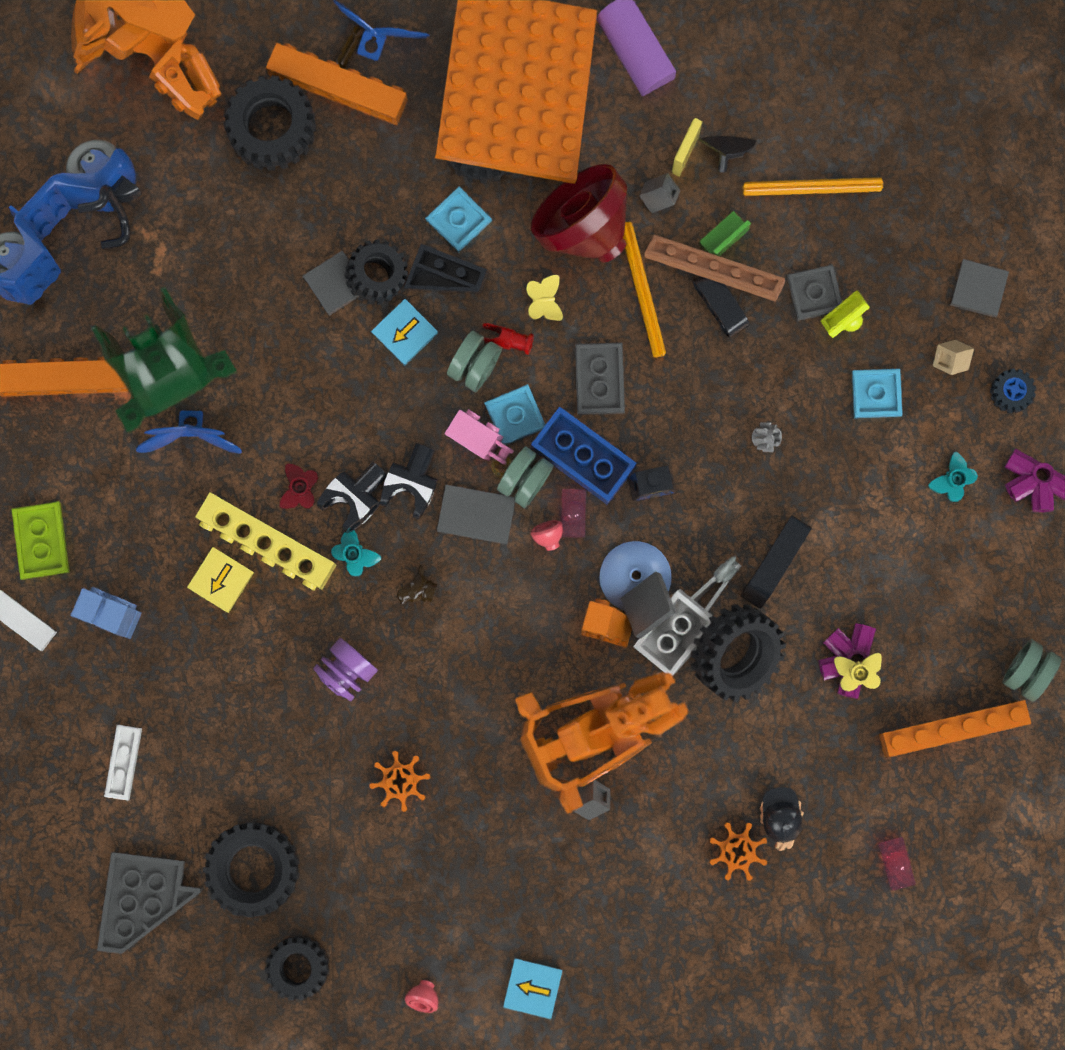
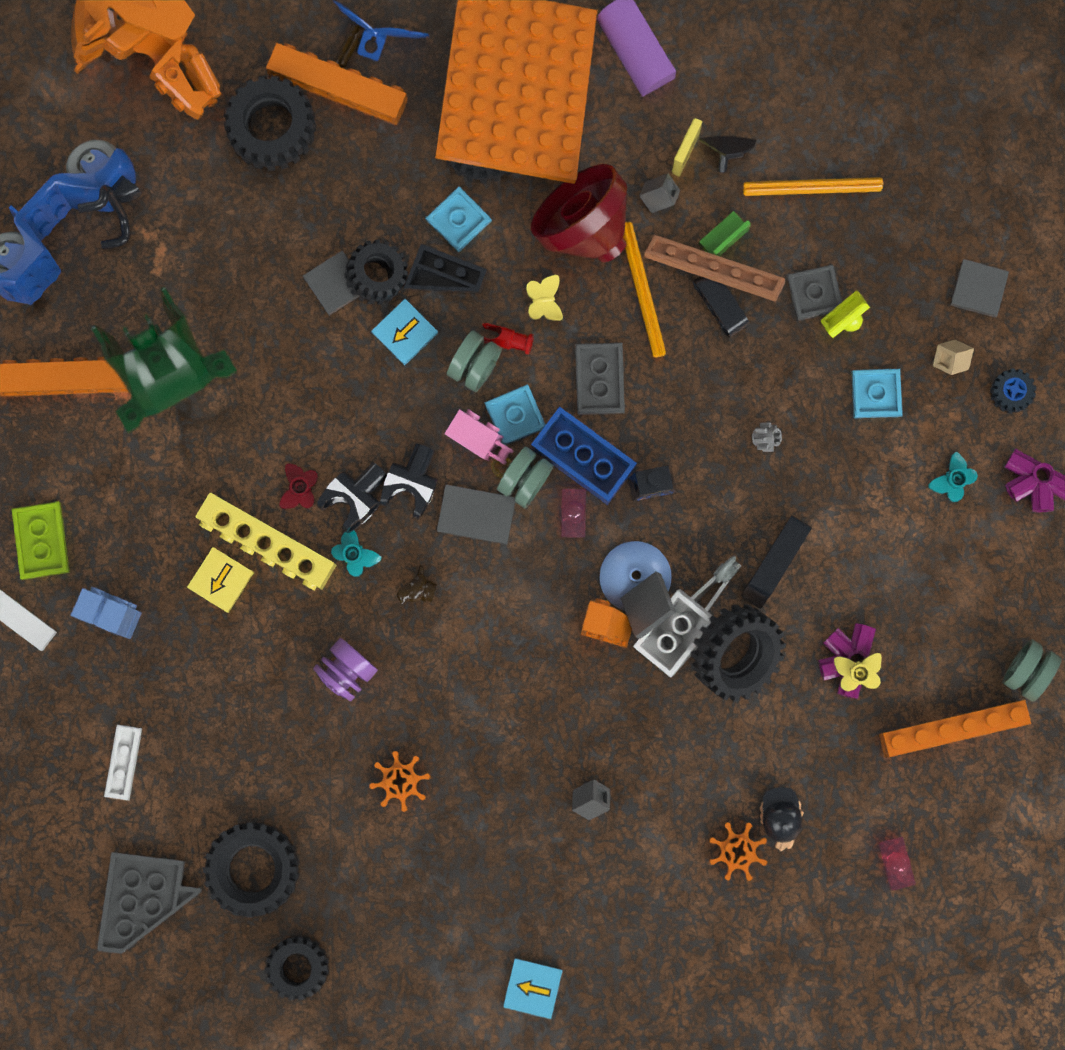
(169, 434): blue piece -> none
(422, 997): coral brick -> none
(548, 534): coral brick -> none
(611, 724): orange piece -> none

